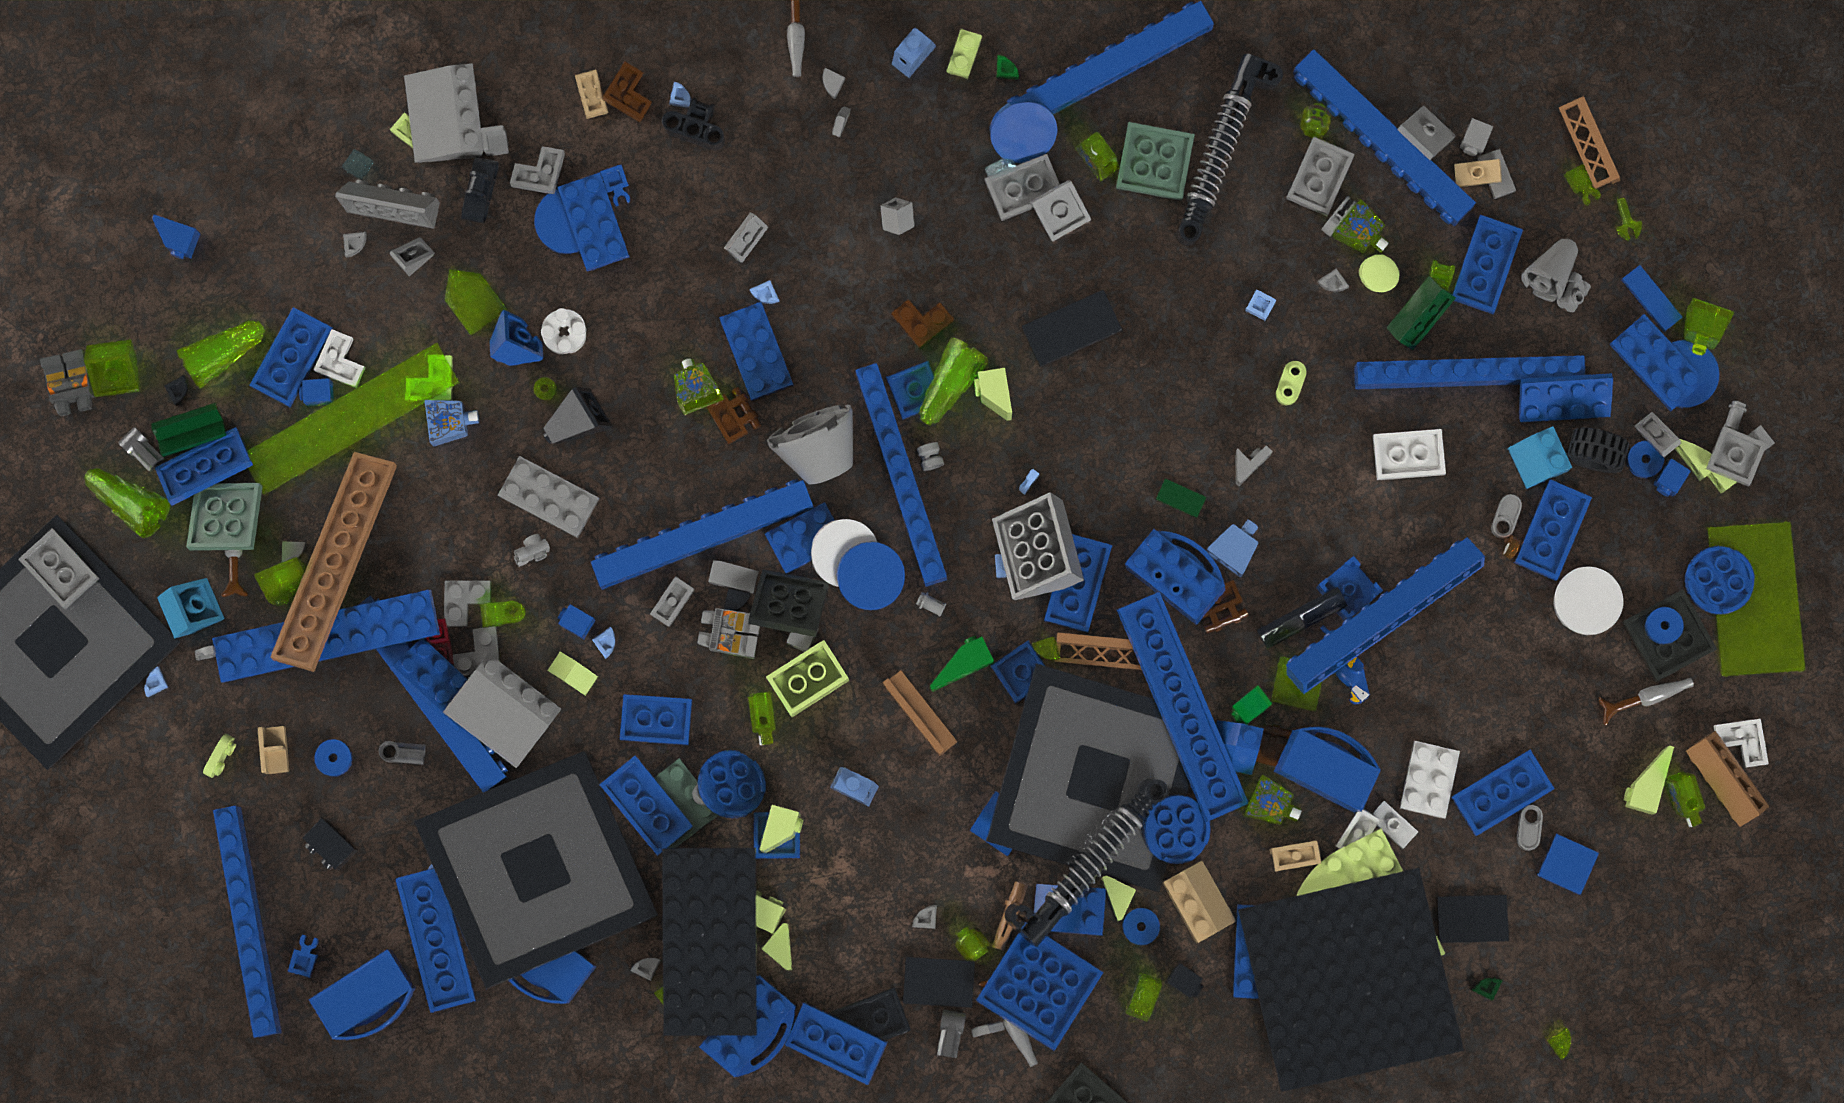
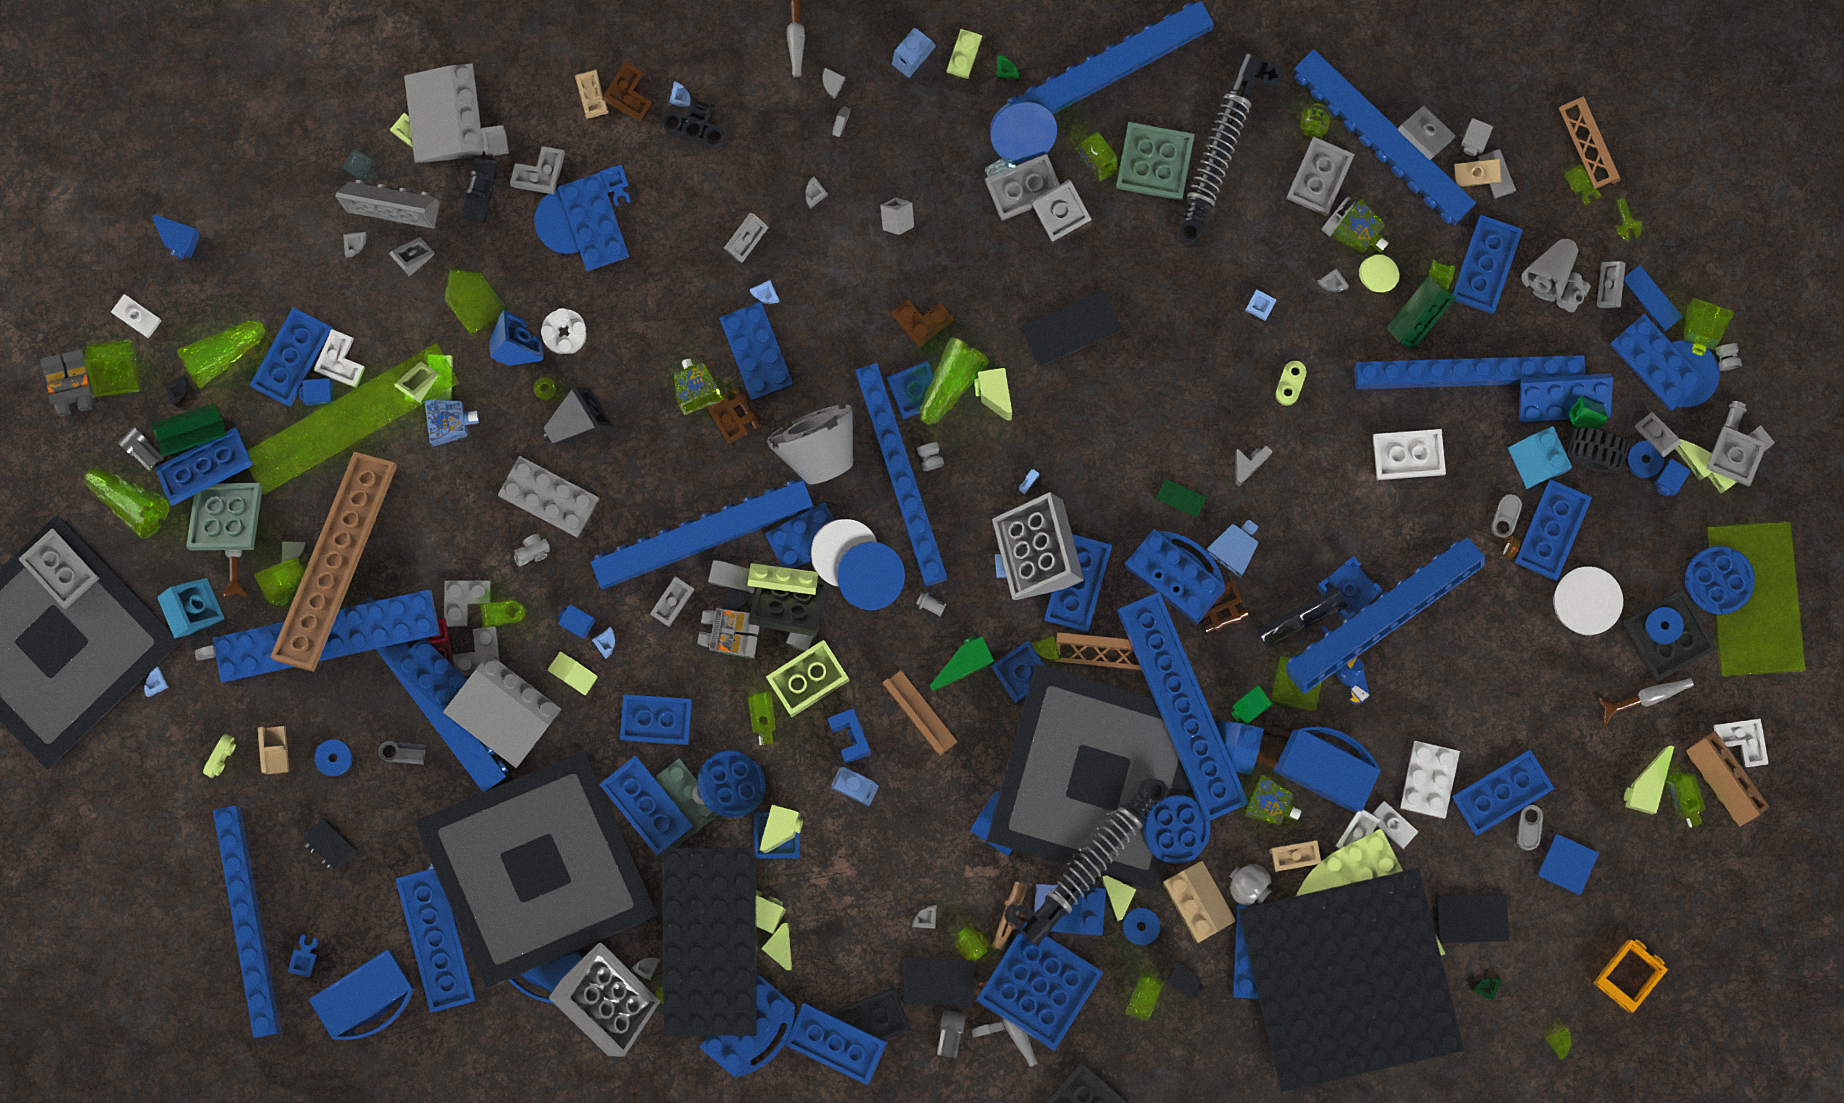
(136, 316): none -> white plate
(417, 381): none -> yellowish green slope
(605, 1001): none -> light grey slope
(782, 579): none -> yellowish green plate
(814, 192): none -> light grey tile
(845, 720): none -> blue panel
(1250, 884): none -> light grey plant
(1587, 414): none -> green panel
(1611, 284): none -> light grey plate
(1615, 993): none -> light orange window
(1728, 356): none -> light grey wheel

